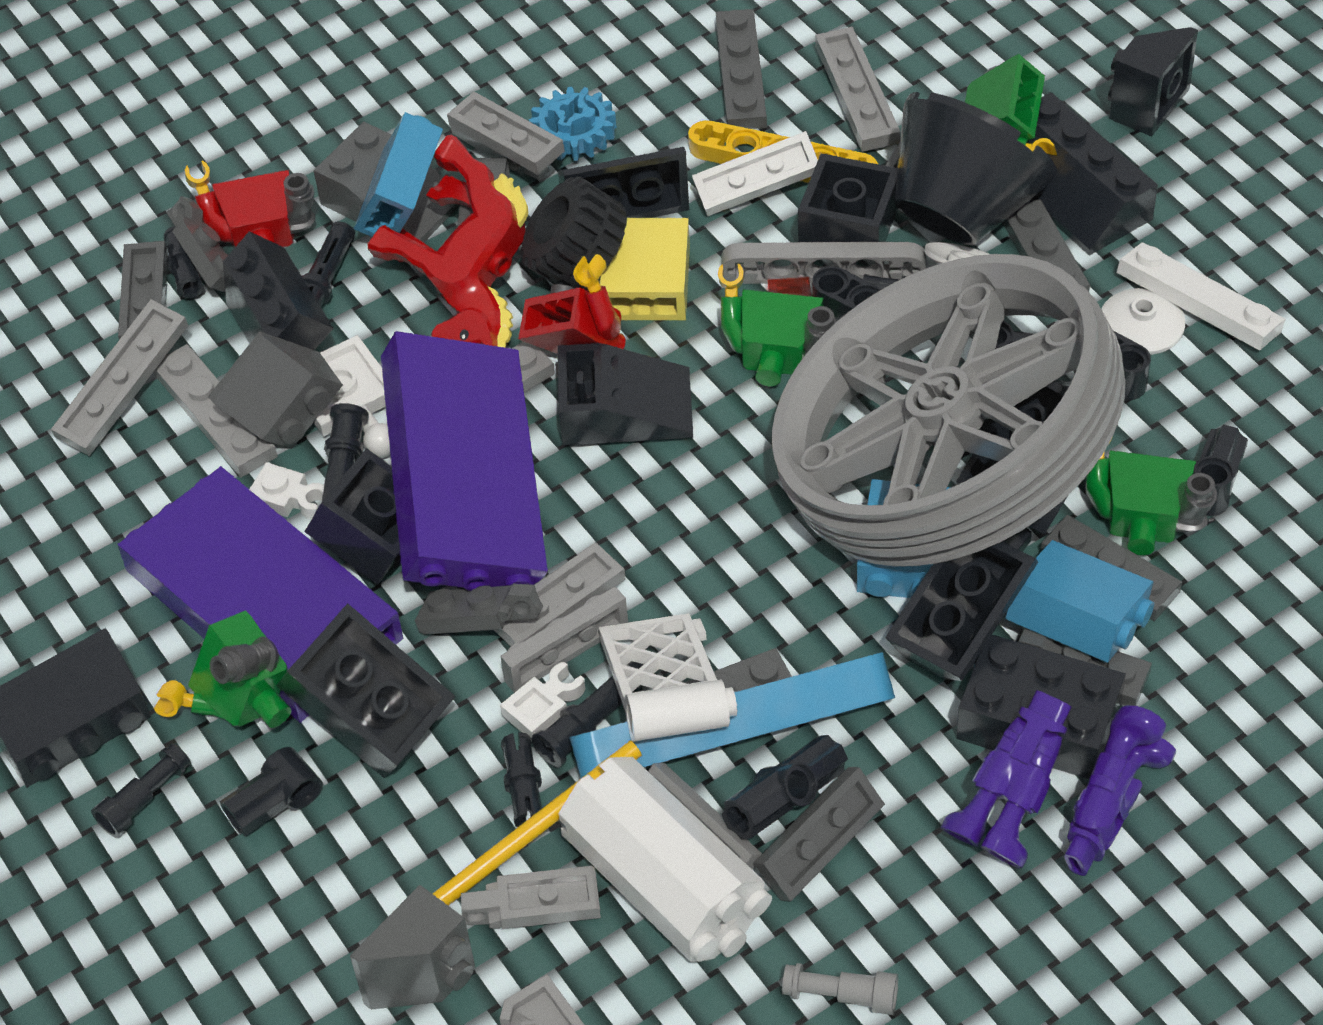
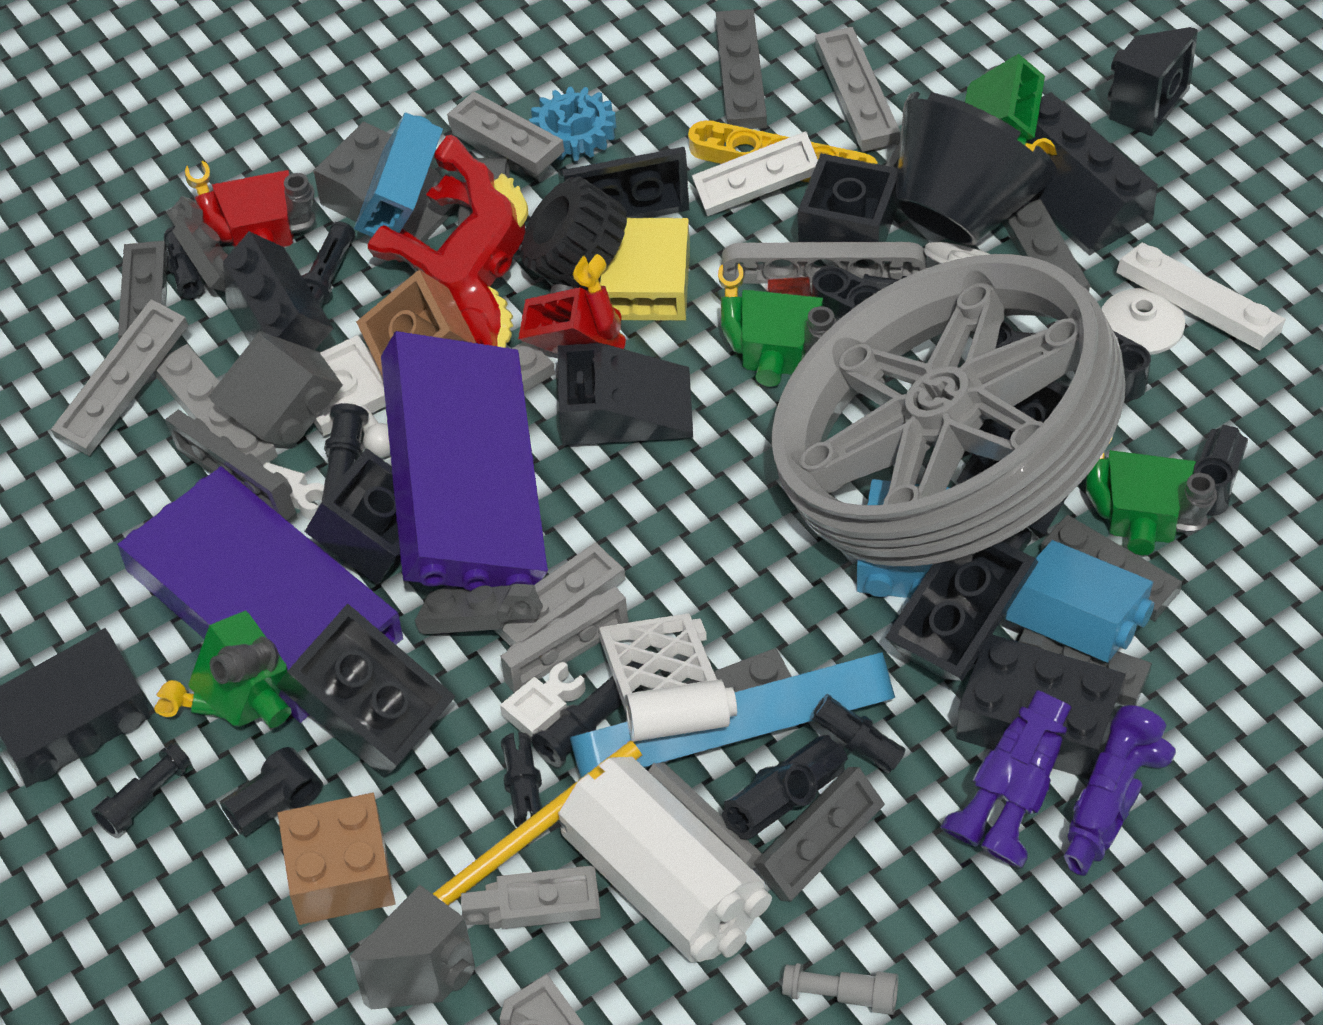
(211, 451): none -> dark grey plate
(336, 858): none -> medium nougat brick
(414, 307): none -> medium nougat brick
(857, 733): none -> black pin

